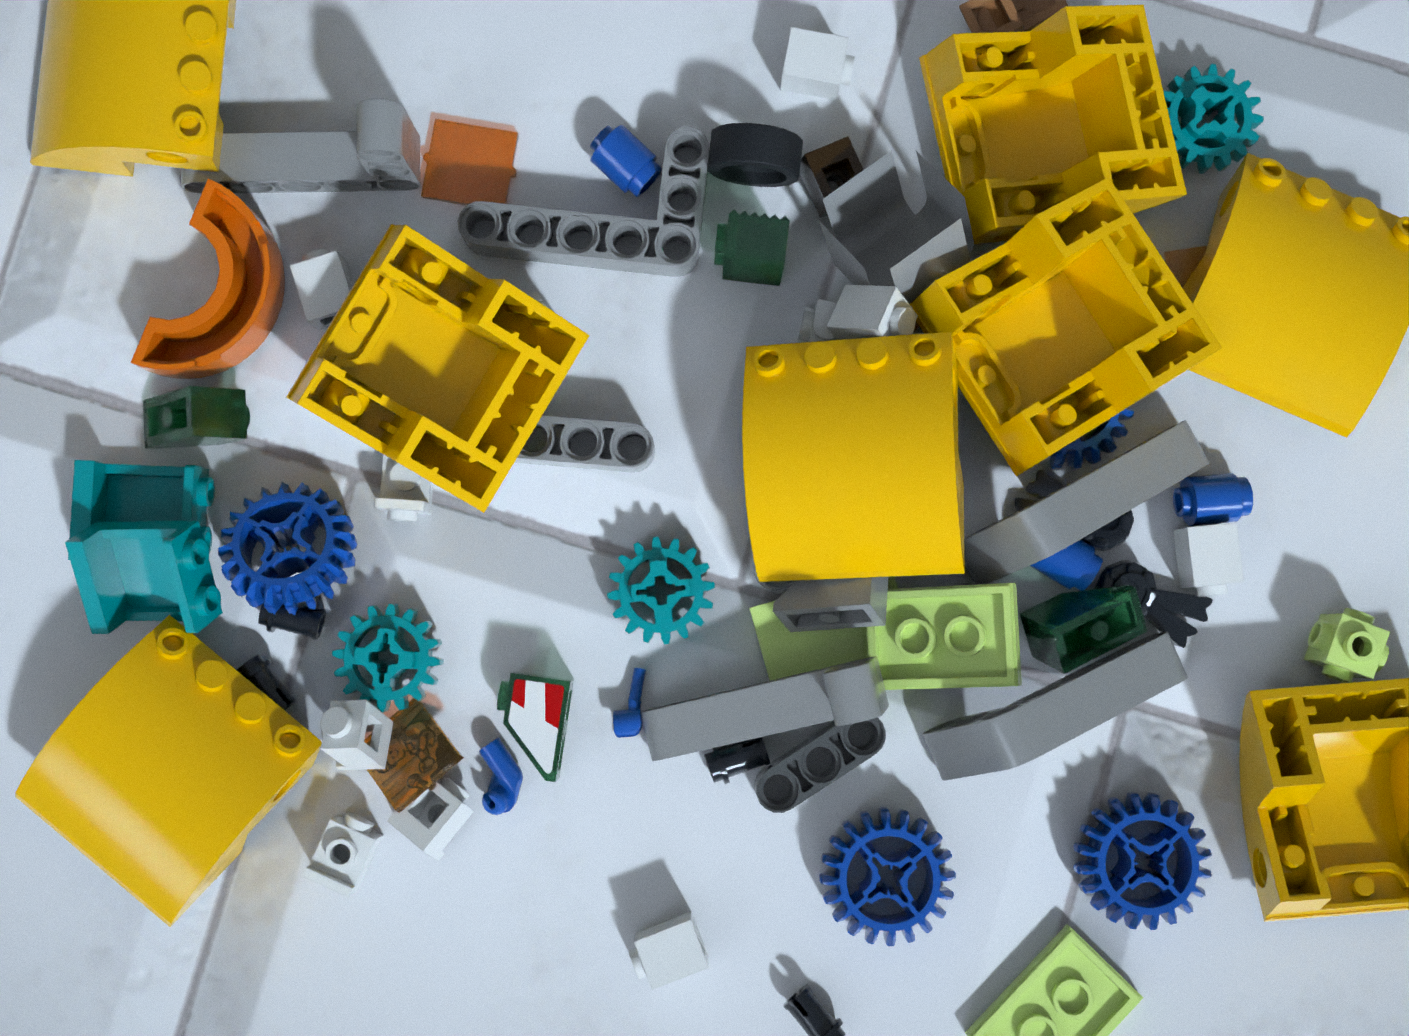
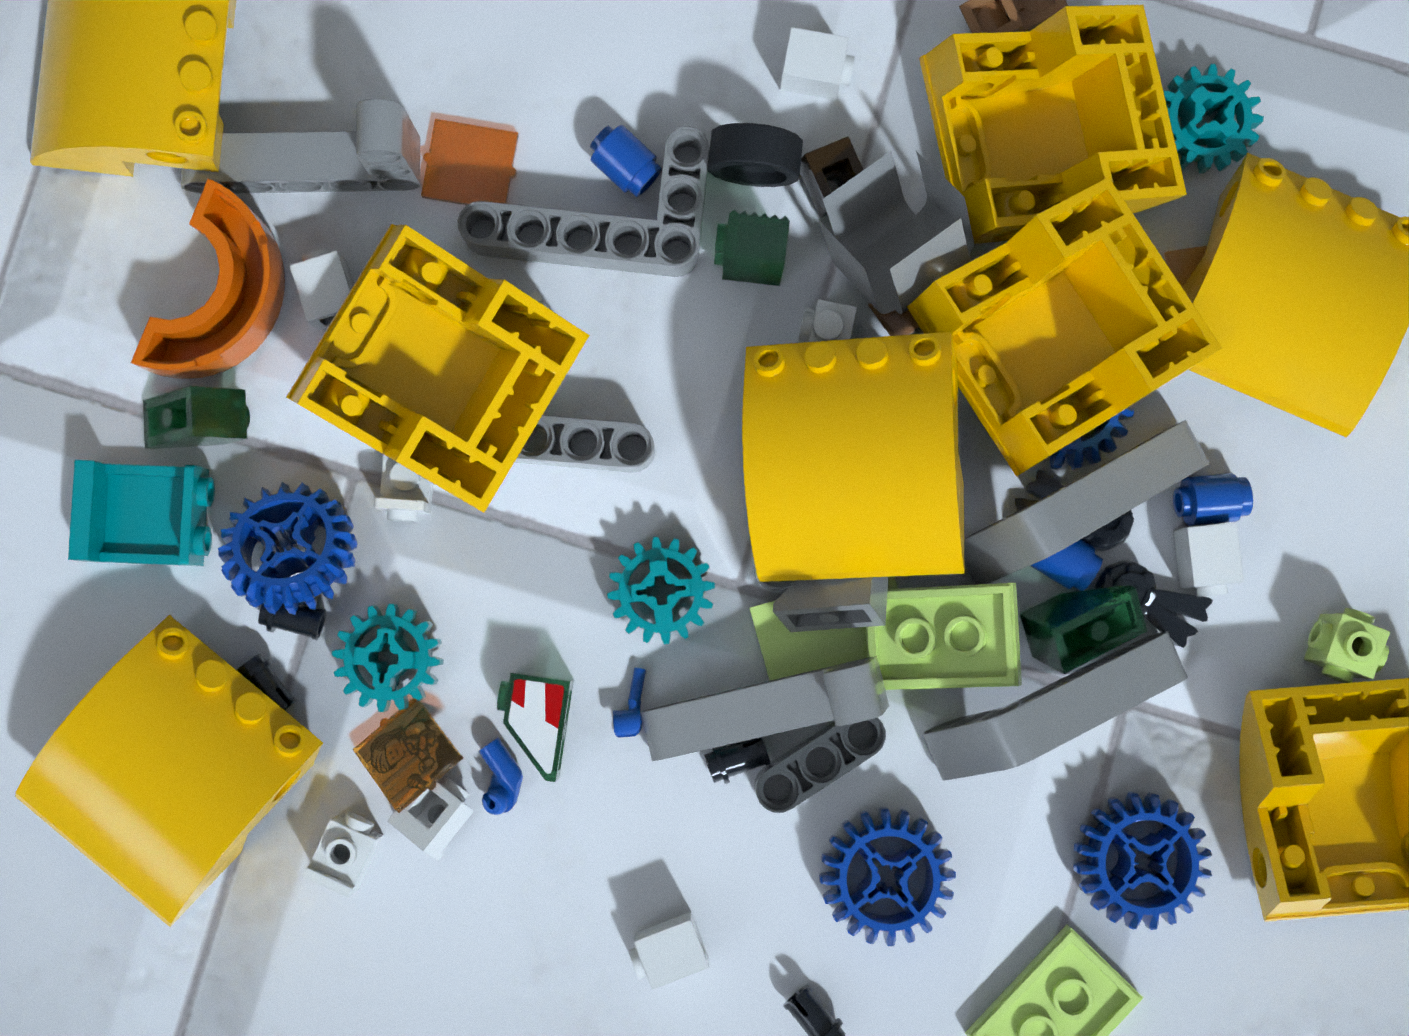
(144, 574): teal panel -> none
(344, 733): white brick -> none
(871, 312): white brick -> none

